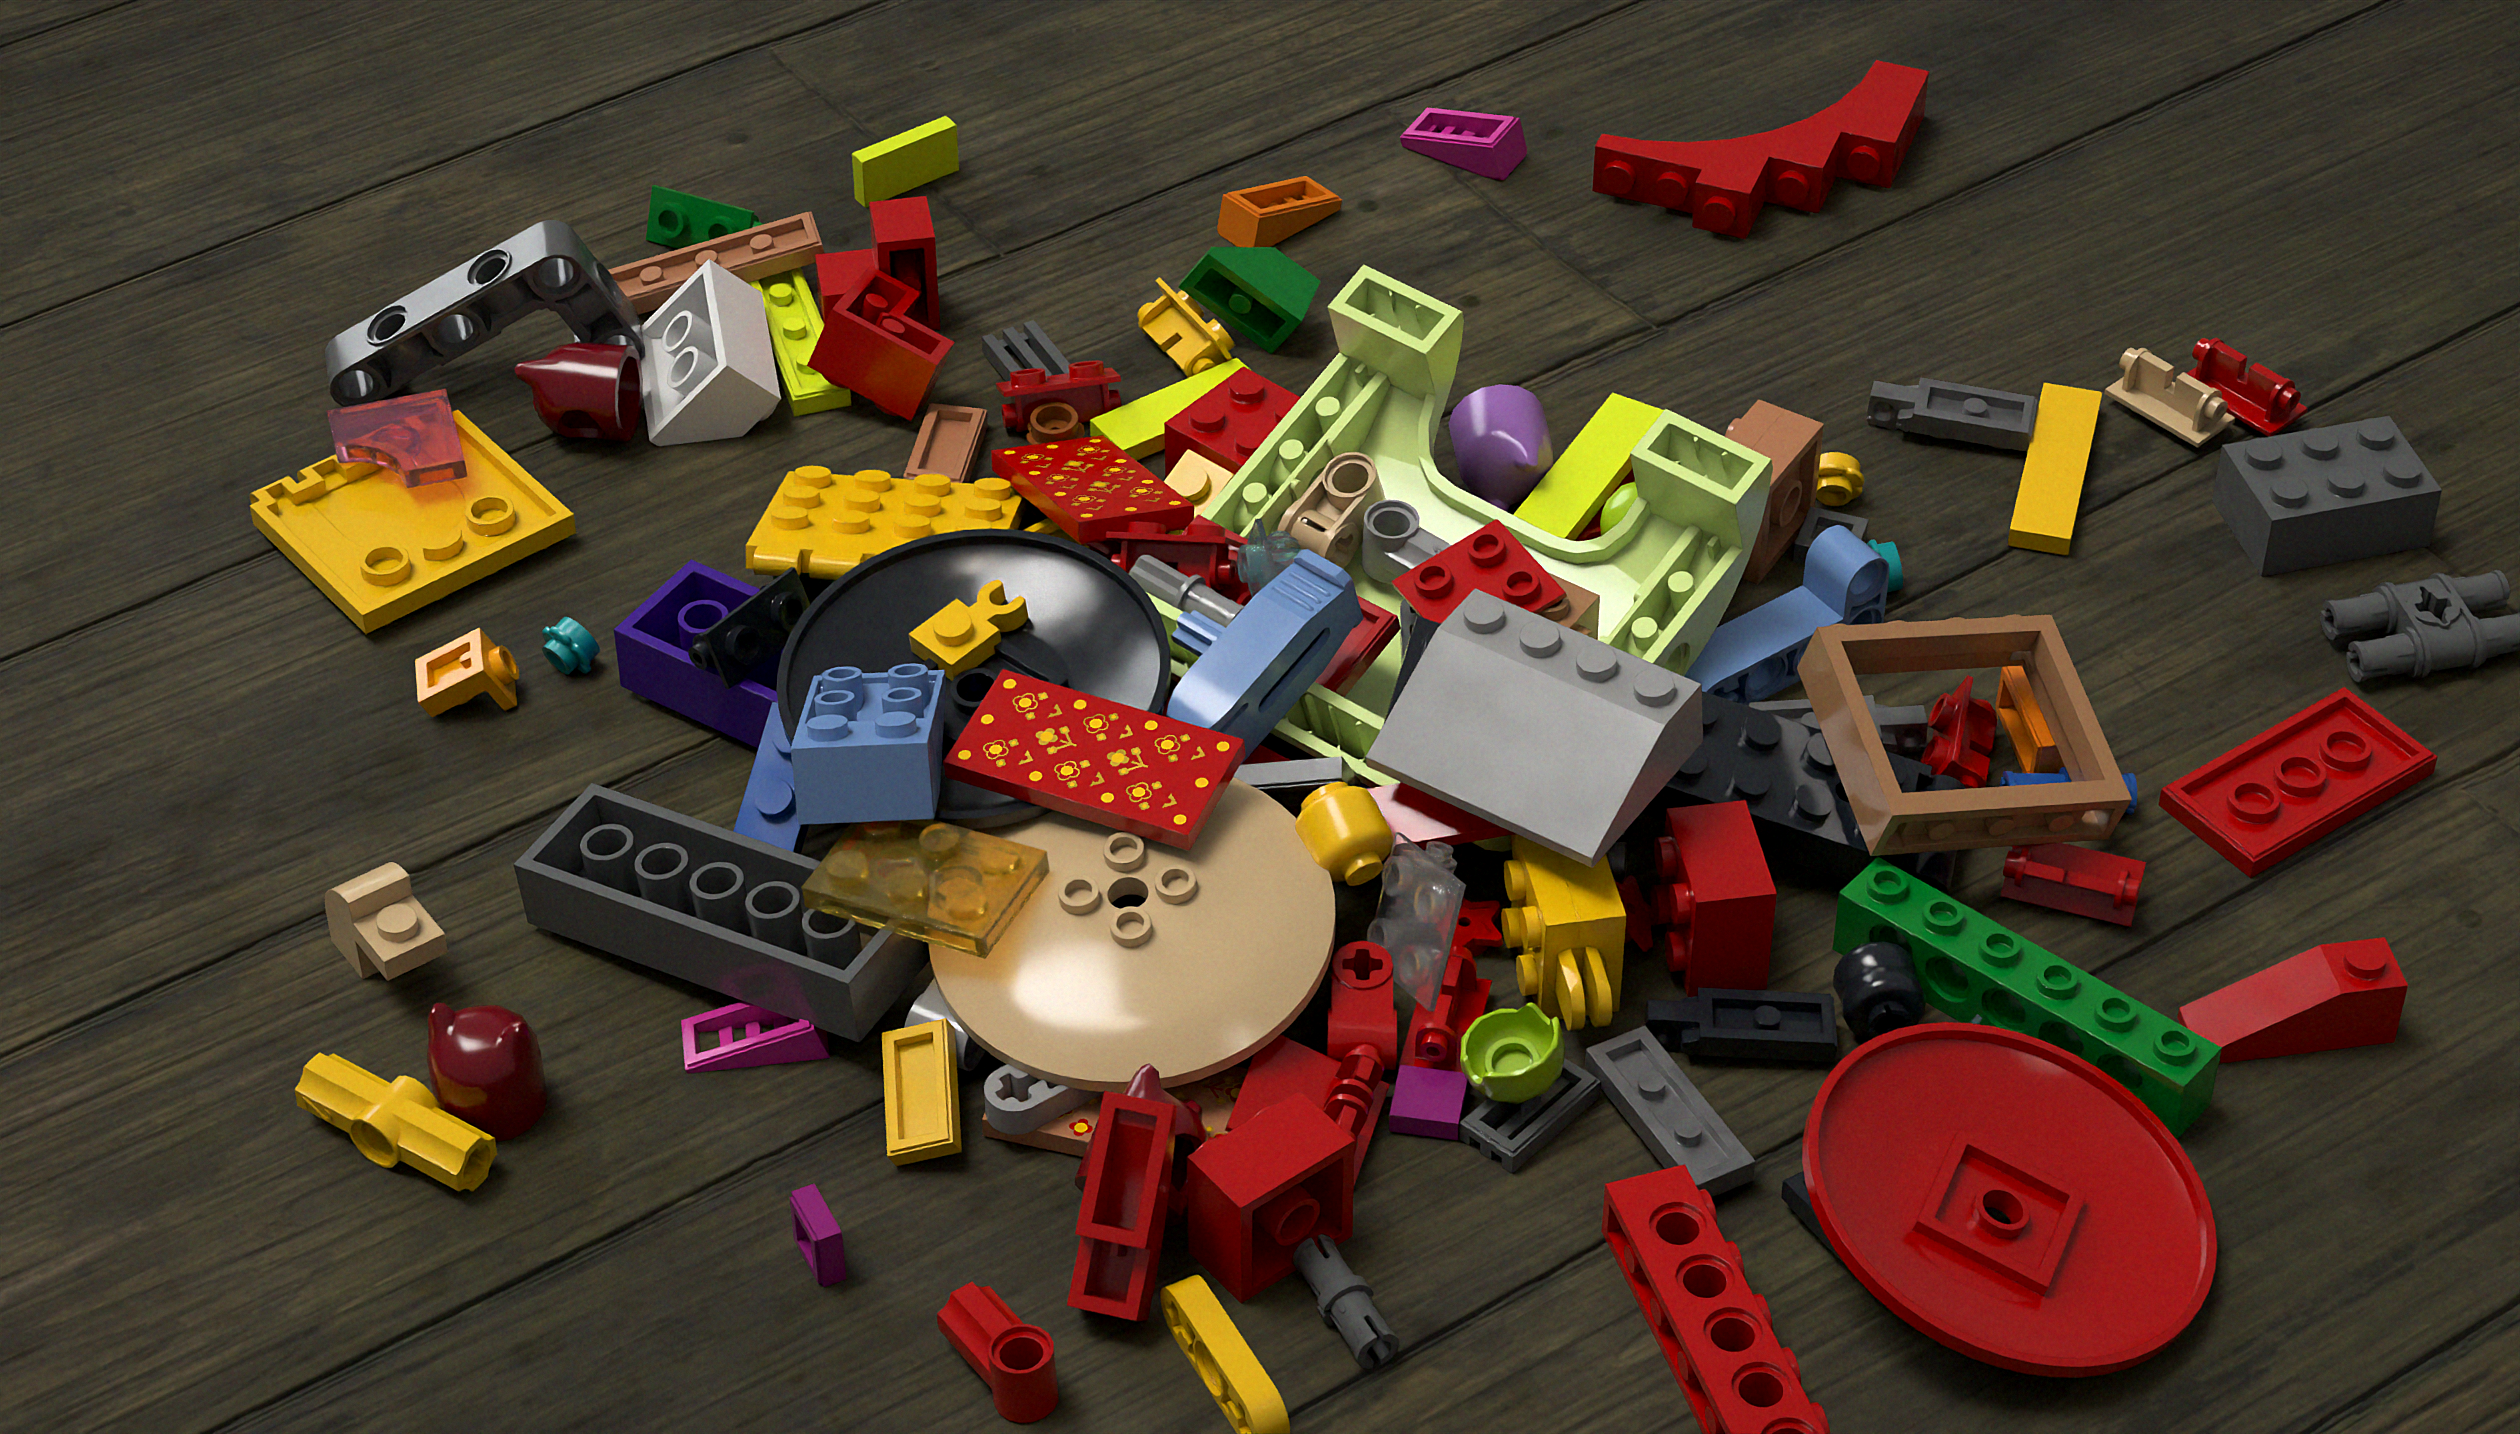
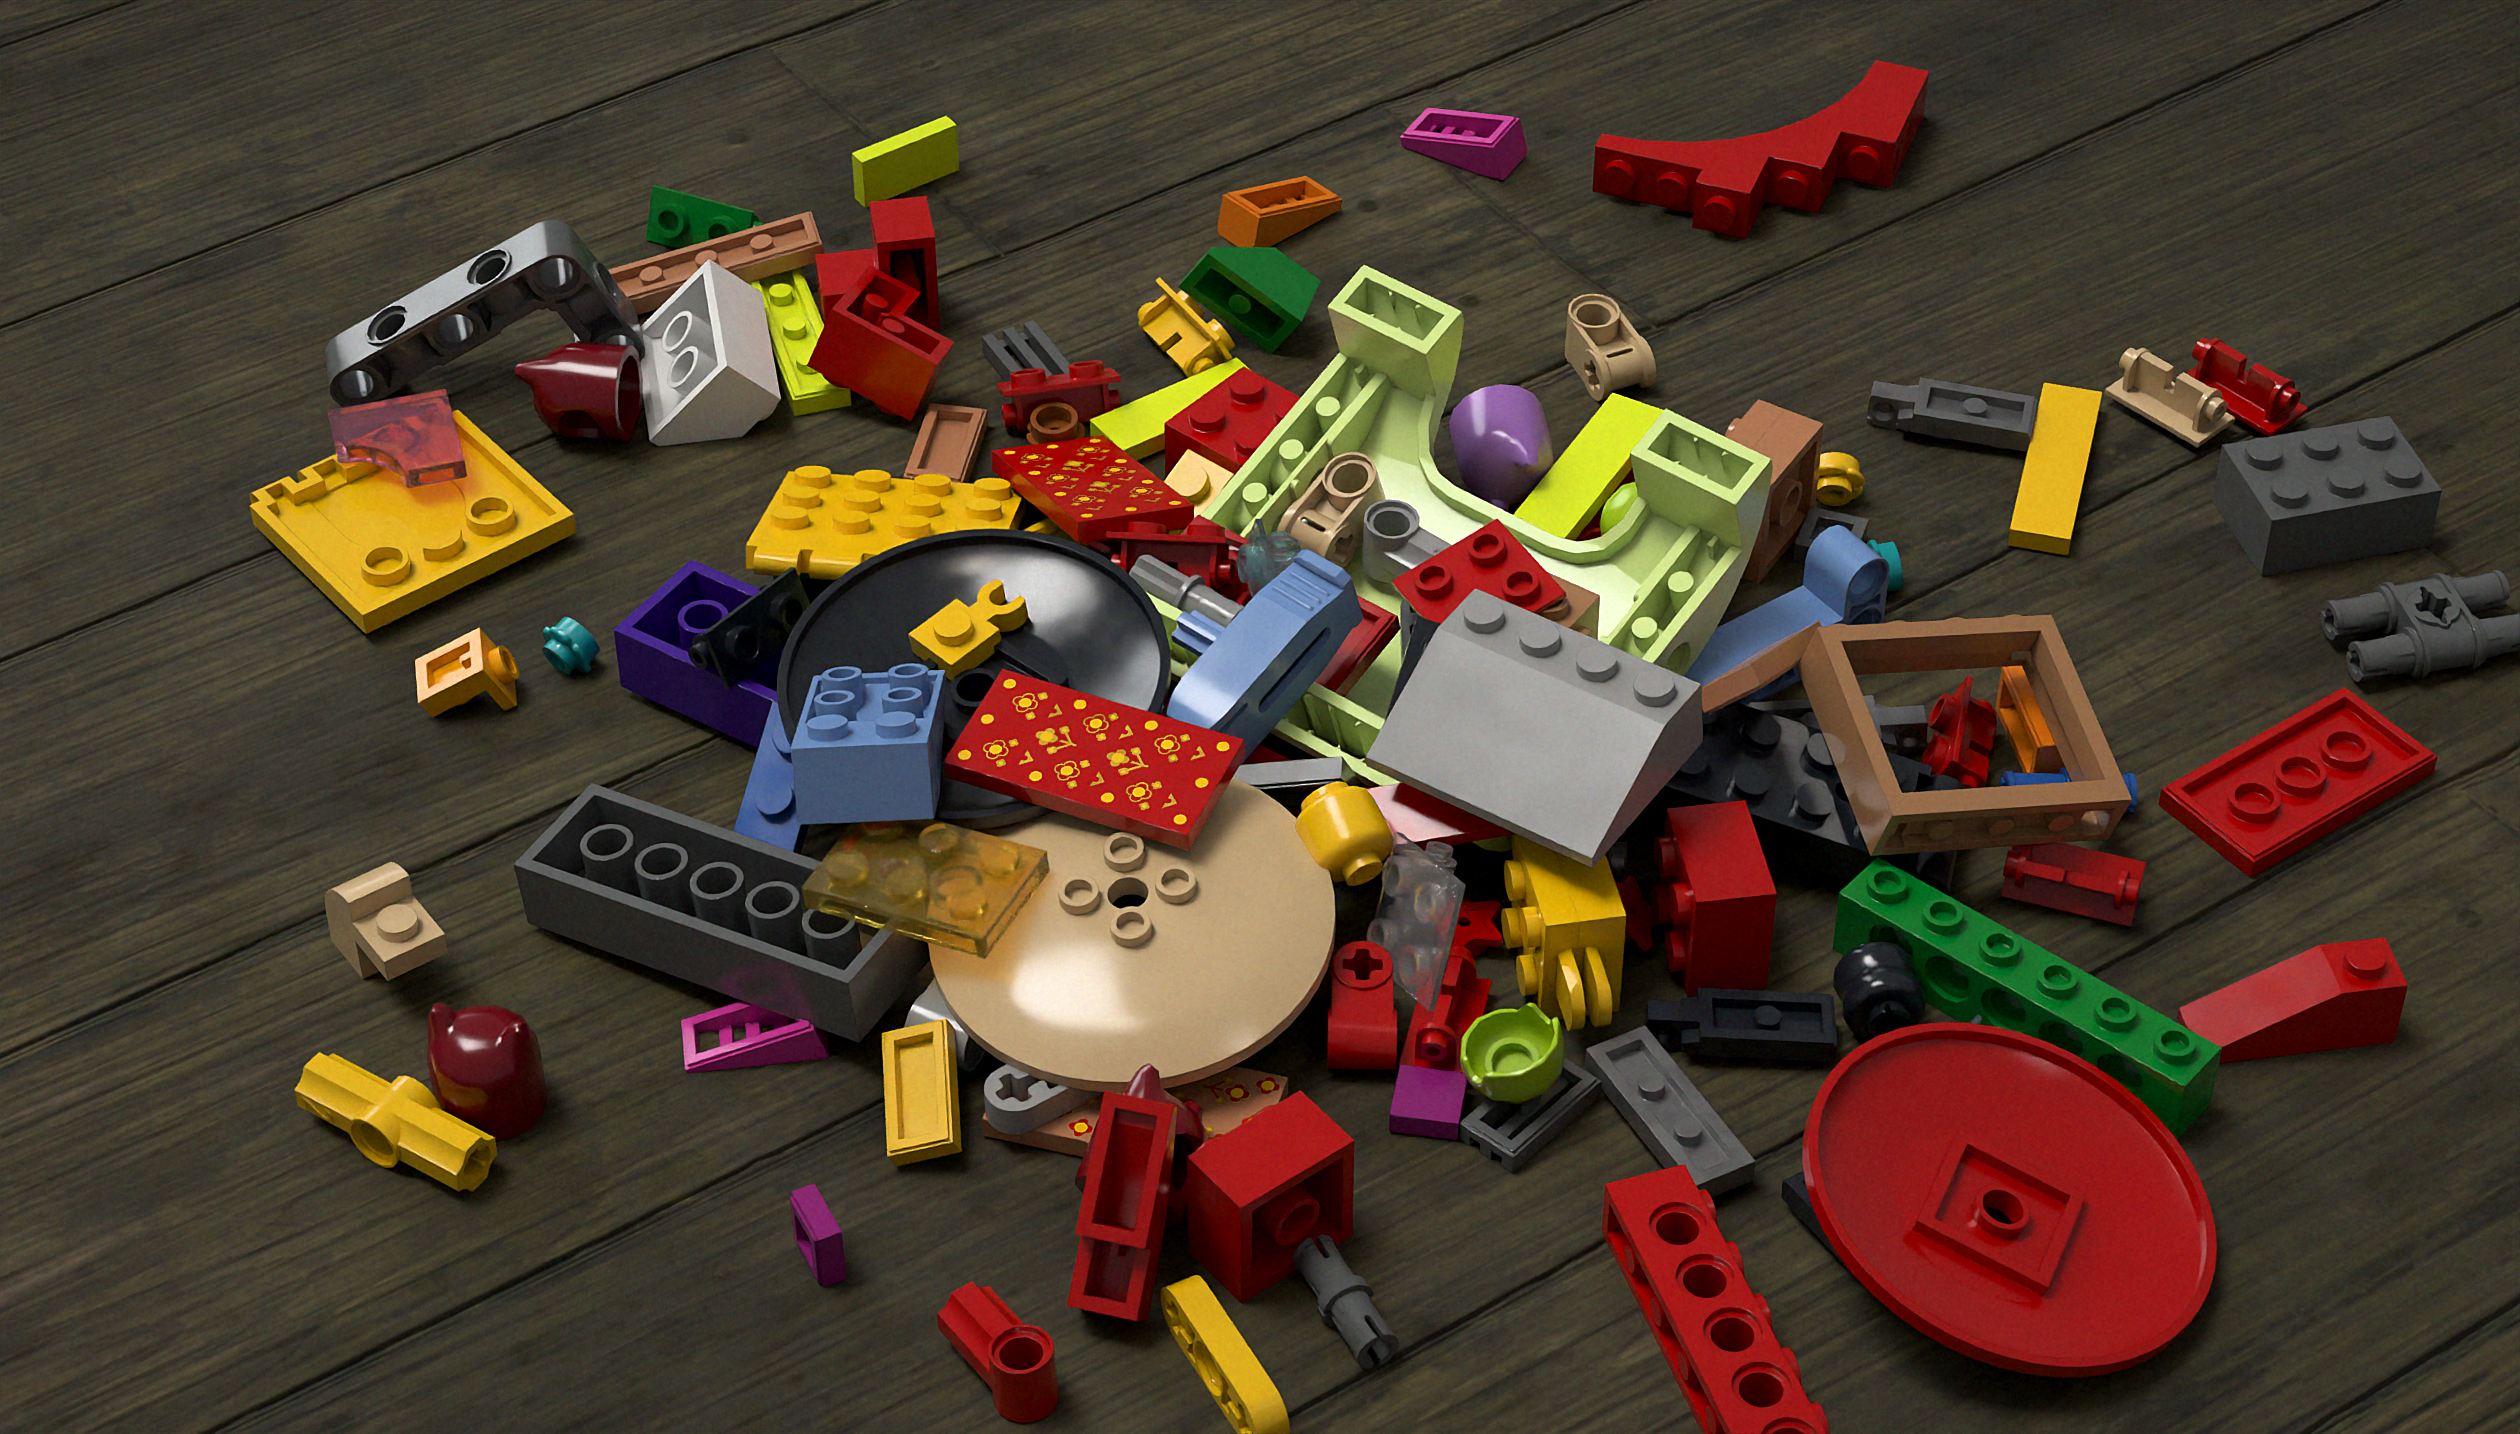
(1343, 1090): red hinge -> none
(1606, 347): none -> tan piece
(1757, 670): none -> nougat tile

